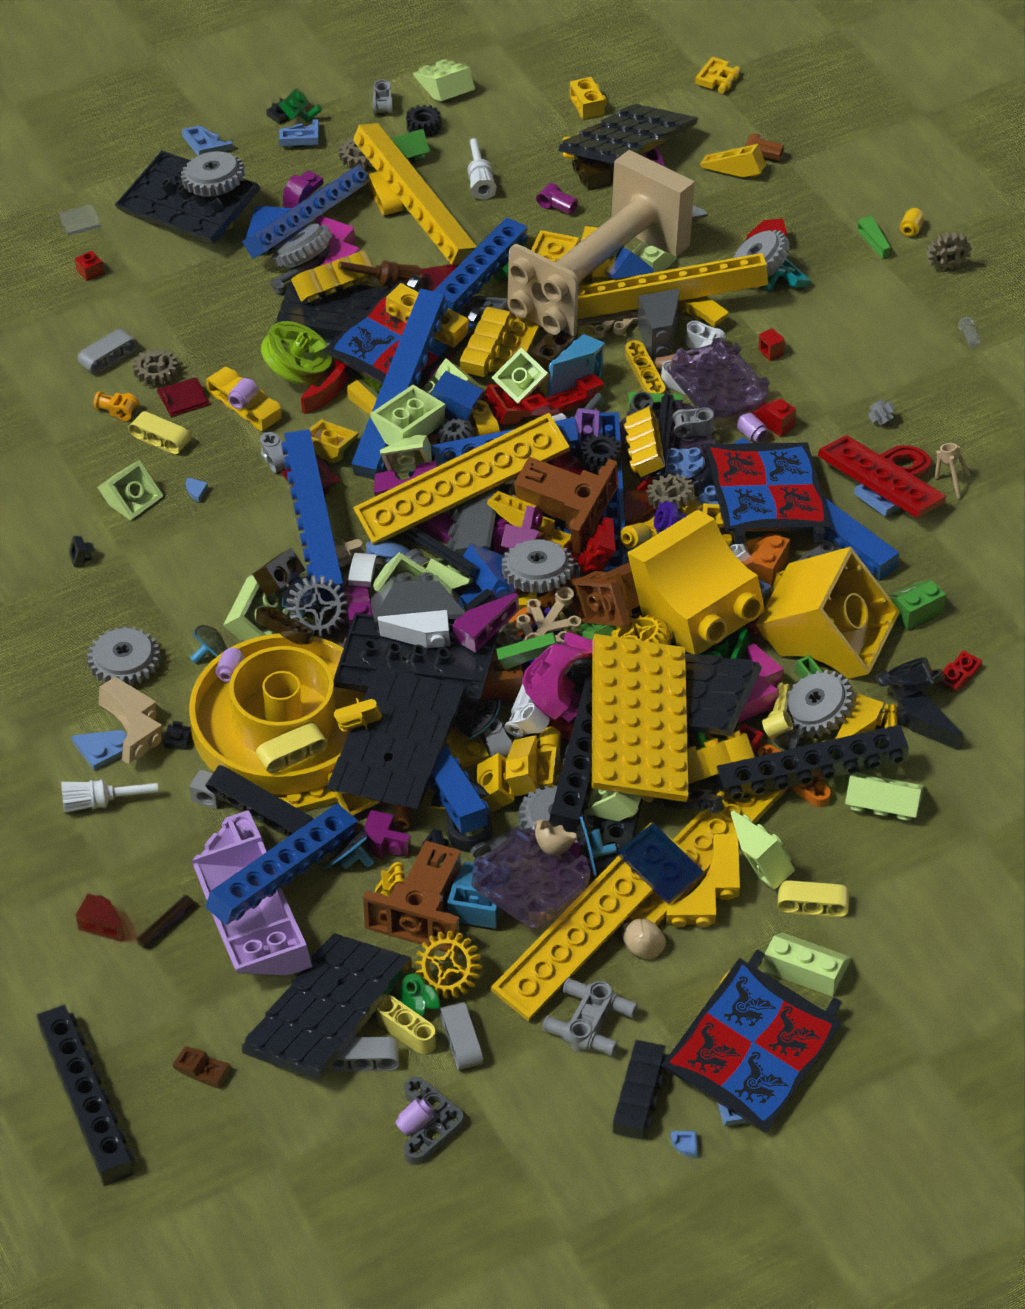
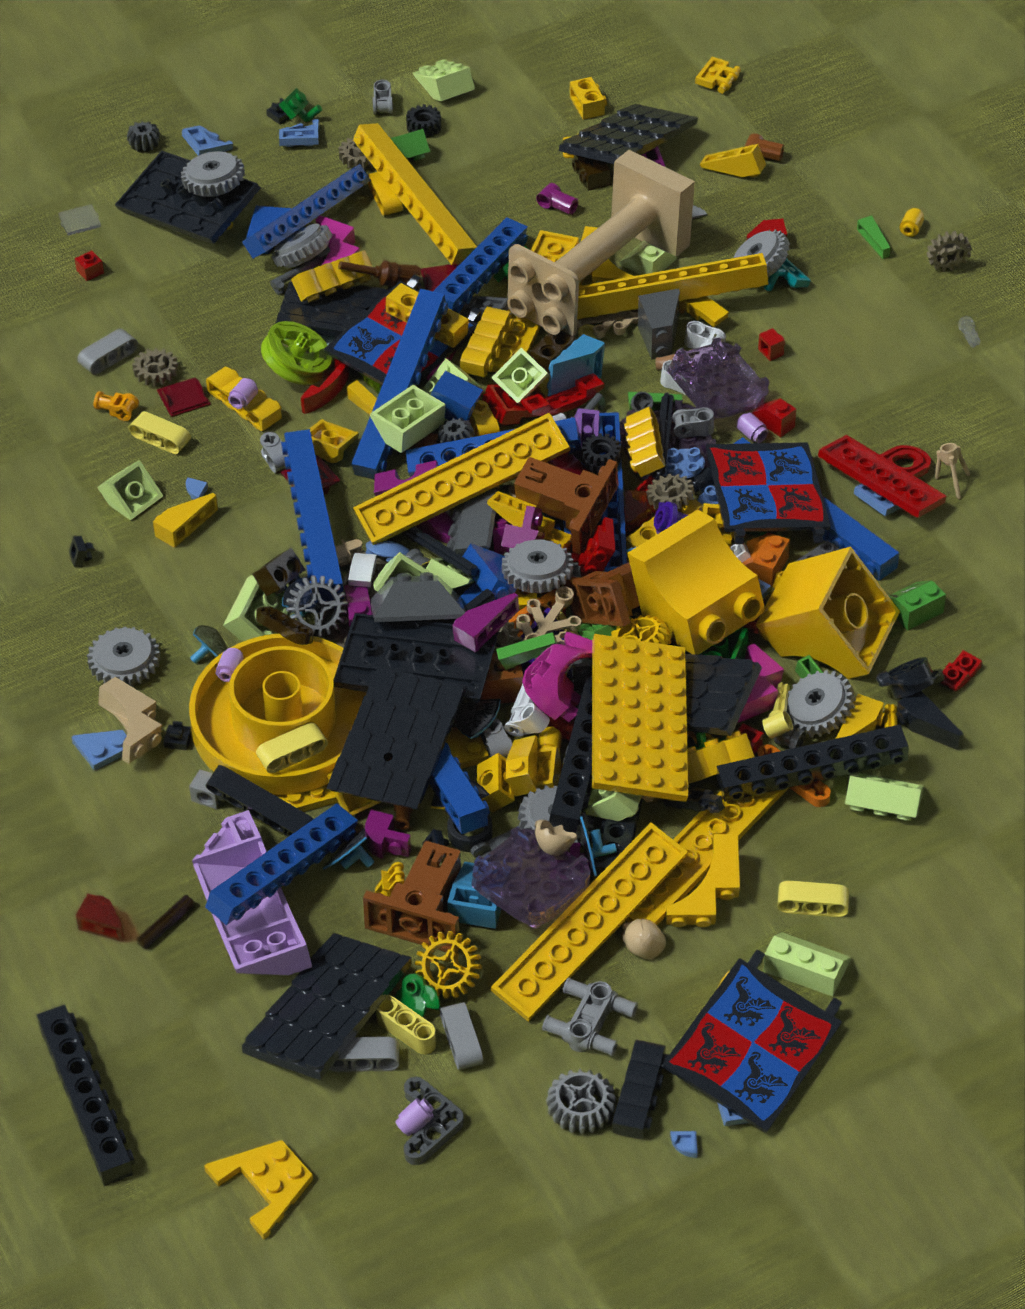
(97, 793): white piece -> none
(143, 136): none -> dark grey gear
(182, 520): none -> yellow slope
(201, 1068): reddish brown slope -> none
(273, 1173): none -> yellow wing
(300, 188): magenta brick -> none
(357, 715): yellow arm -> none
(407, 453): yellowish green slope -> none
(421, 628): white slope -> none
(480, 174): white piece -> none
(583, 1109): none -> light grey gear
(626, 265): blue slope -> none
(635, 535): yellow brick -> none
(642, 371): yellow beam -> none
(660, 863): clear blue tile -> none
(763, 851): yellowish green slope -> none
(881, 411): light grey gear -> none

